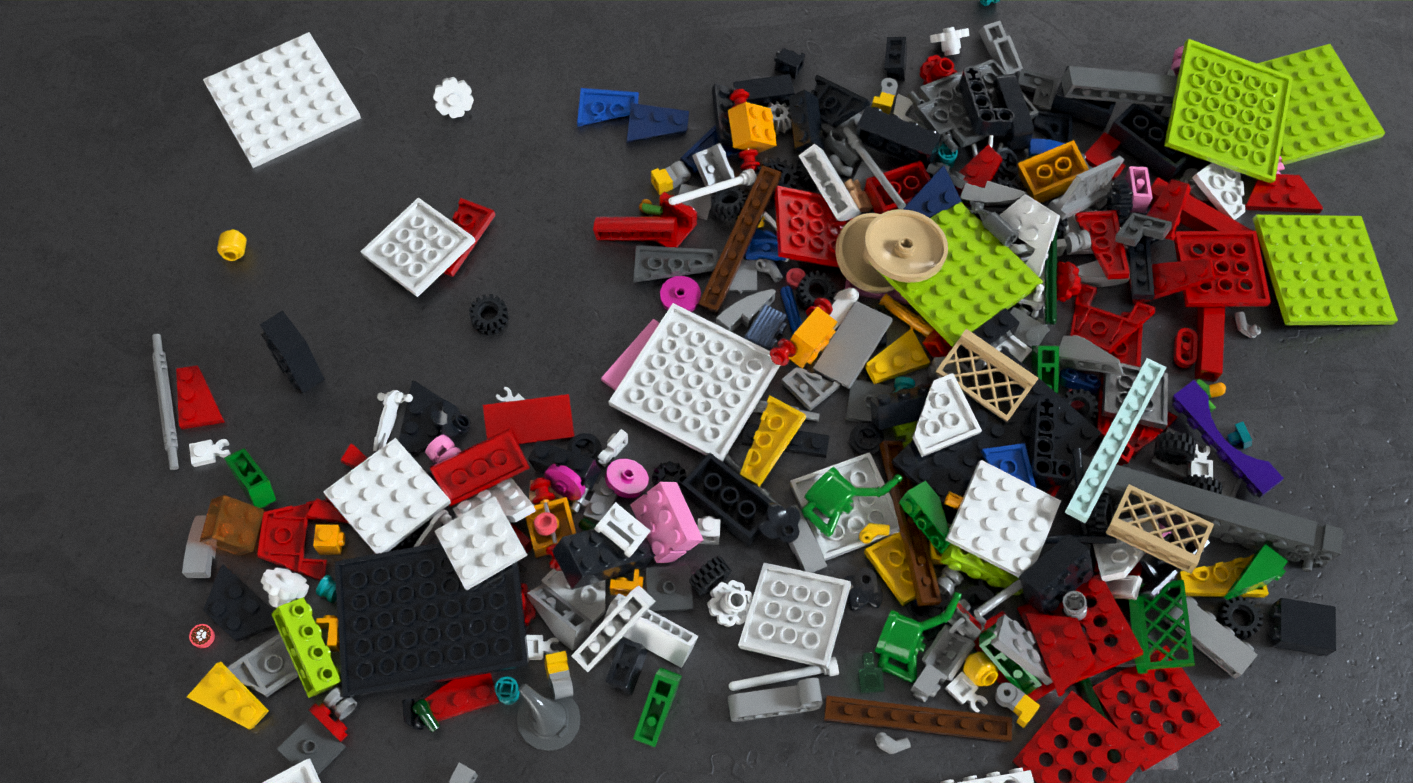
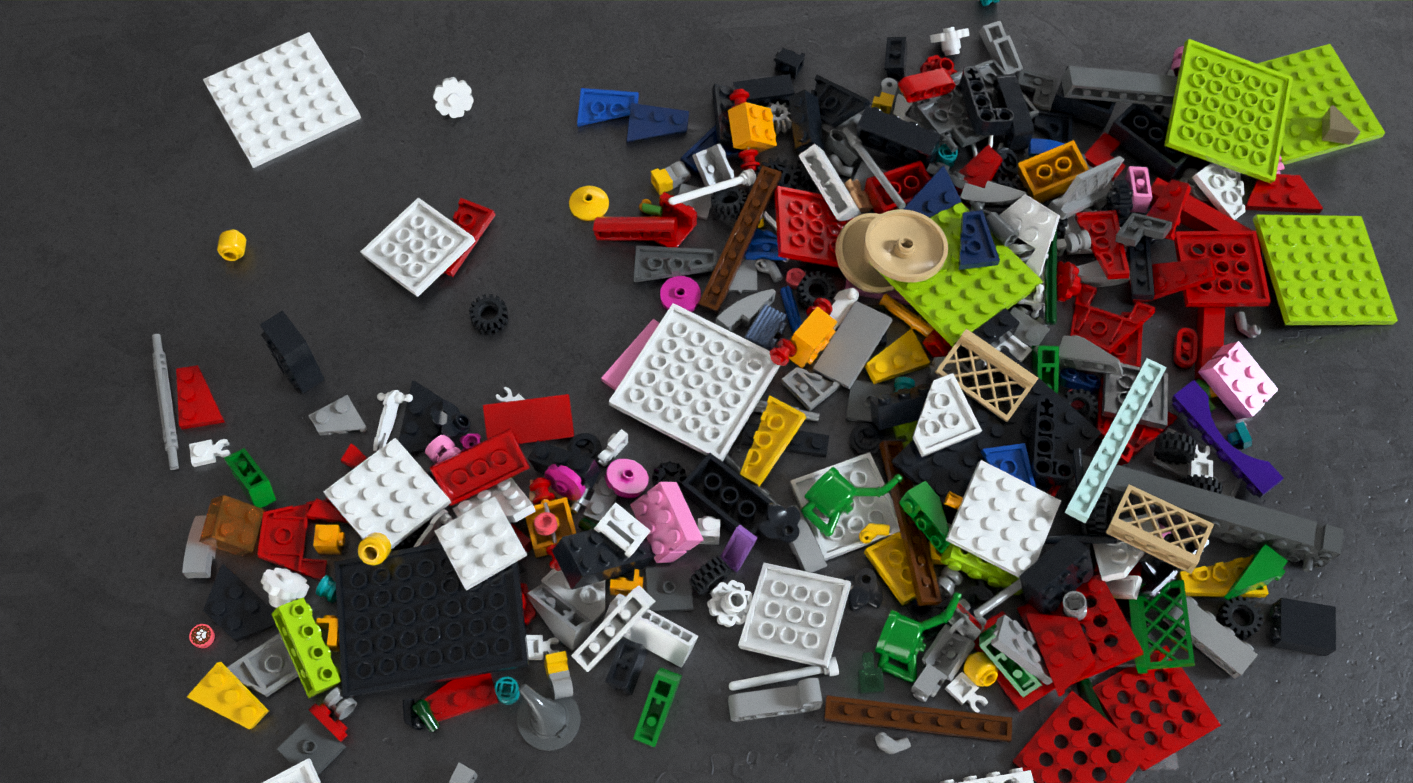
(337, 418): none -> light grey wing
(374, 548): none -> yellow head
(470, 438): none -> dark pink plate
(590, 209): none -> yellow dish
(738, 548): none -> medium lavender tile
(926, 85): none -> red beam
(976, 242): none -> dark blue wing
(1017, 701): leg -> none
(1238, 380): none -> piece
(1338, 128): none -> dark tan slope

